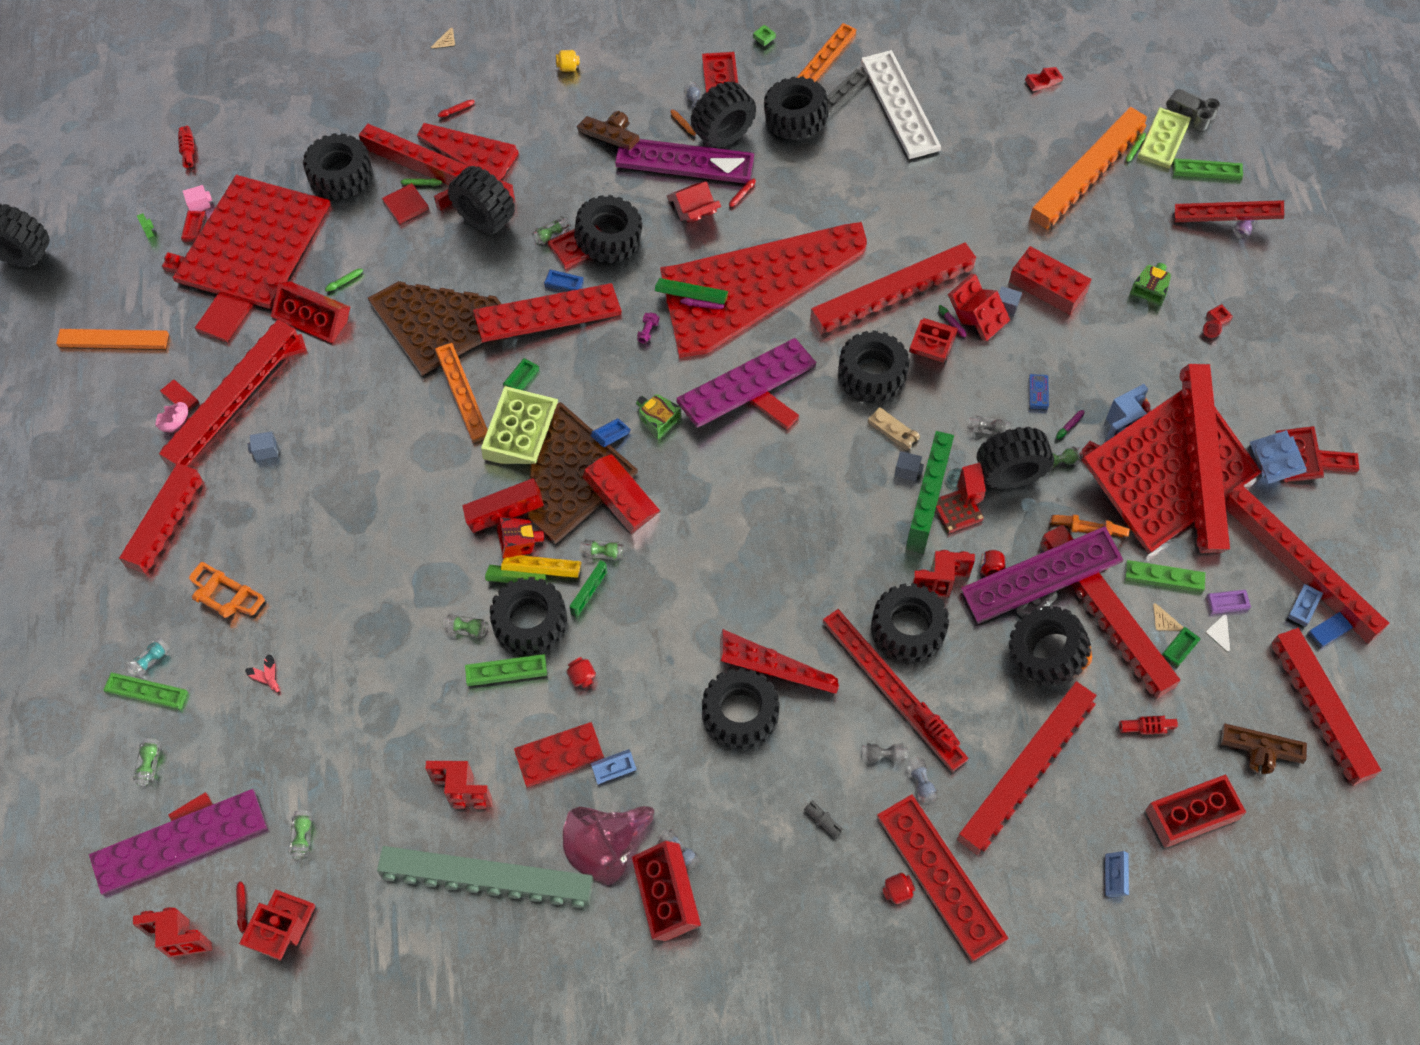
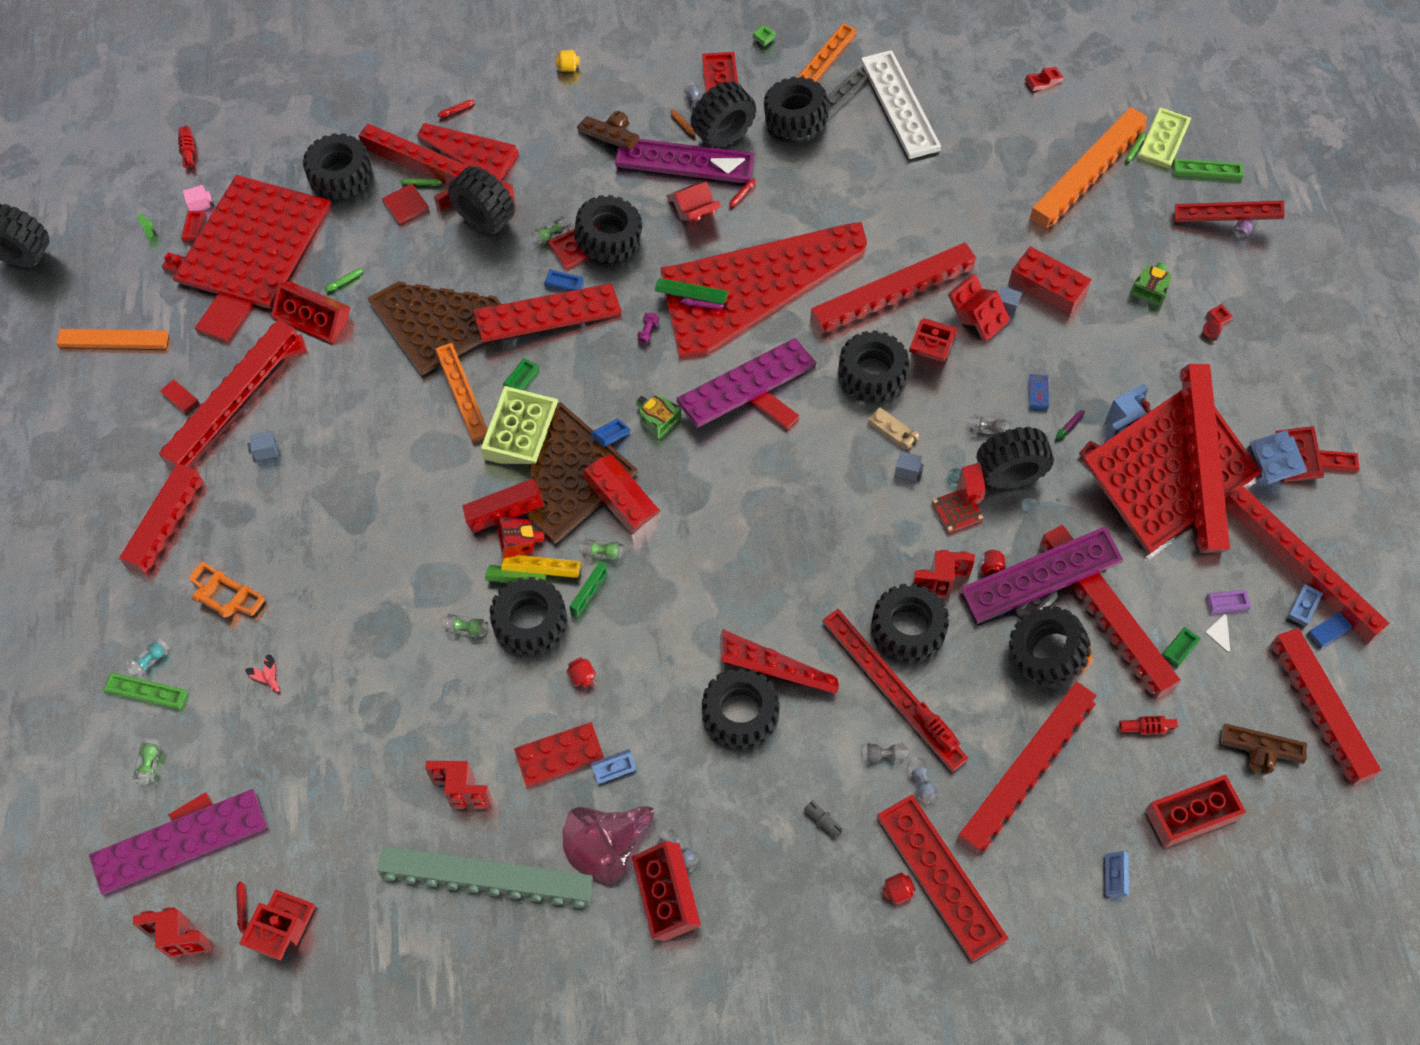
(172, 418): bright pink hair -> none
(300, 824): clear piece -> none
(446, 40): tan sticker -> none
(506, 670): bright green plate -> none
(929, 492): green arch -> none
(945, 312): magenta piece -> none
(1069, 456): clear piece -> none
(1086, 527): orange bar -> none
(1164, 576): bright green plate -> none
(1164, 621): tan sticker -> none
(1191, 106): dark grey piece -> none

